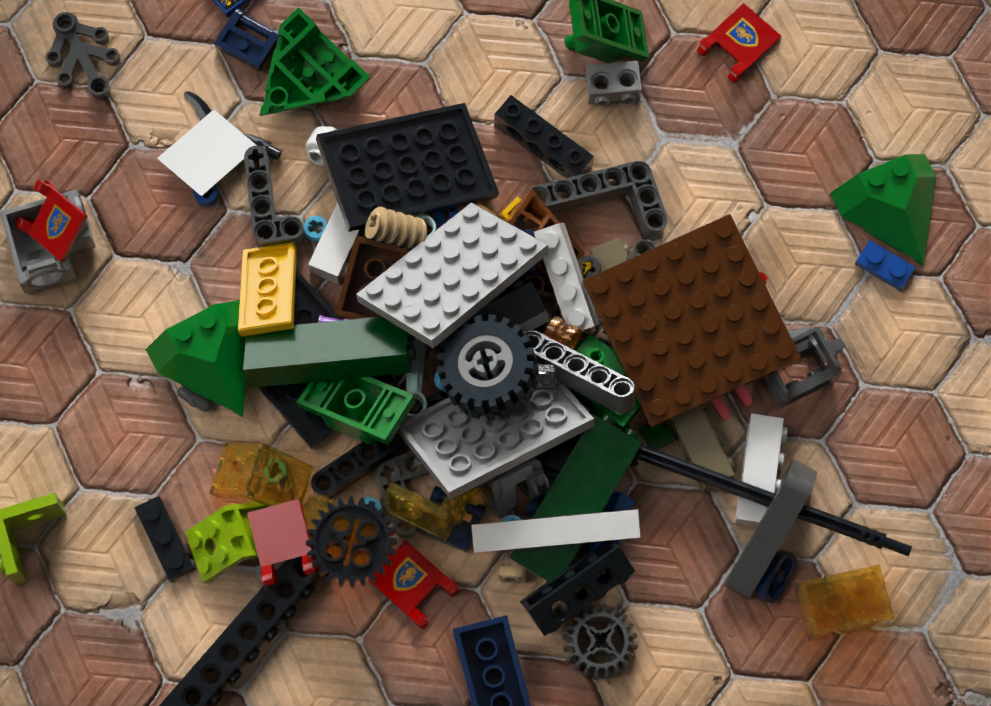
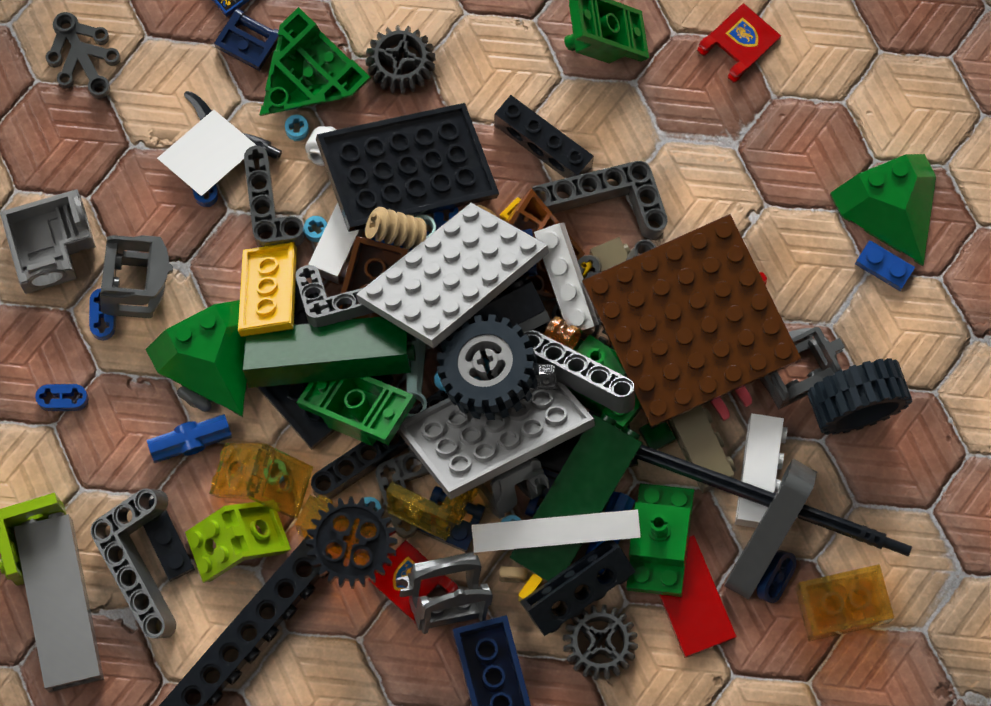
(56, 223): red flag -> none
(58, 602): none -> light grey brick
(62, 391): none -> blue beam
(95, 318): none -> blue beam
(132, 561): none -> dark grey beam
(157, 272): none -> dark grey animal
(189, 438): none -> blue piece
(280, 536): flag -> none
(289, 124): none -> medium azure bush
(322, 303): none -> dark grey beam
(381, 52): none -> dark grey gear
(452, 607): none -> dark grey animal
(531, 585): none -> yellow tile
(611, 75): light grey brick -> none
(664, 539): none -> green brick
(699, 614): none -> red tile
(859, 396): none -> black wheel

